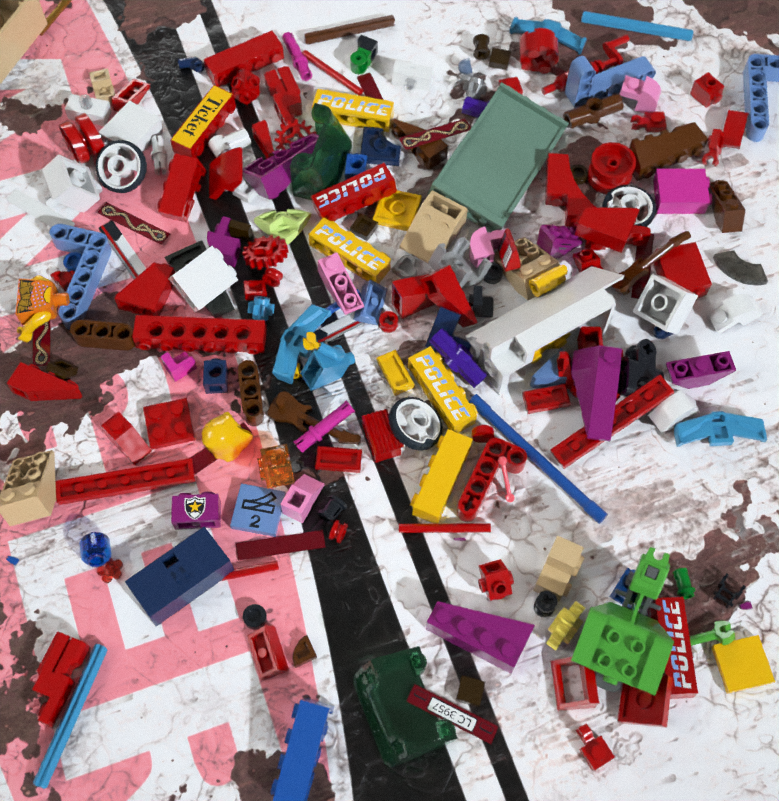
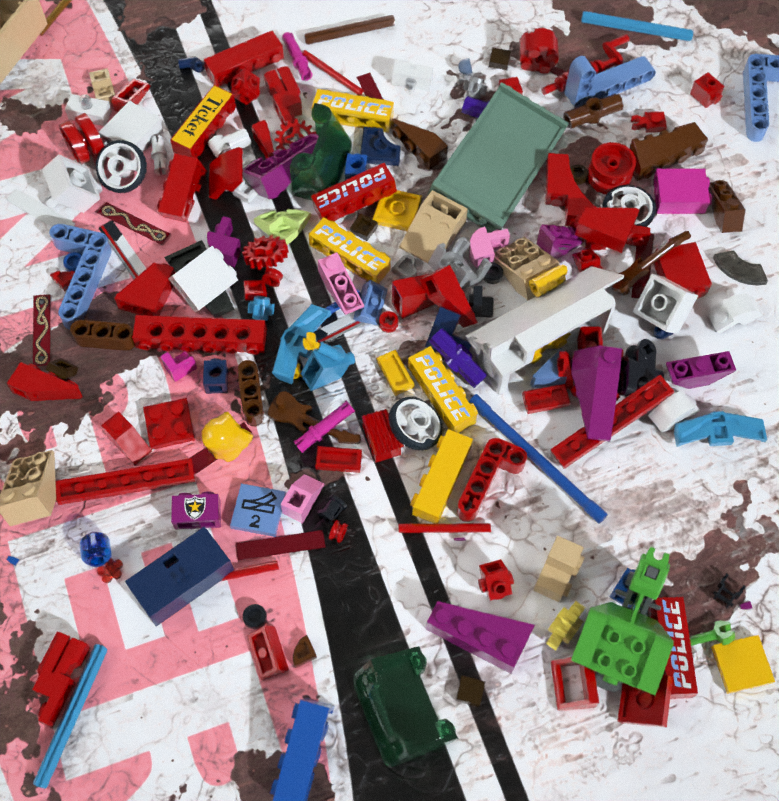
(37, 304): torso -> none
(240, 230): dark brown tile -> none
(275, 466): clear orange brick -> none
(364, 55): green leg -> none
(435, 134): sticker -> none
(458, 716): sticker -> none
(481, 46): dark brown bush -> none
(482, 433): red tile -> none
(508, 252): slope -> none
(509, 496): coral hinge -> none
(549, 598): black bush -> none
(564, 36): dark azure plate -> none
(595, 750): red plate -> none
(645, 92): bright pink brick -> none
(683, 583): green pin -> none
(715, 144): red plate -> none
(734, 128): red slope -> none

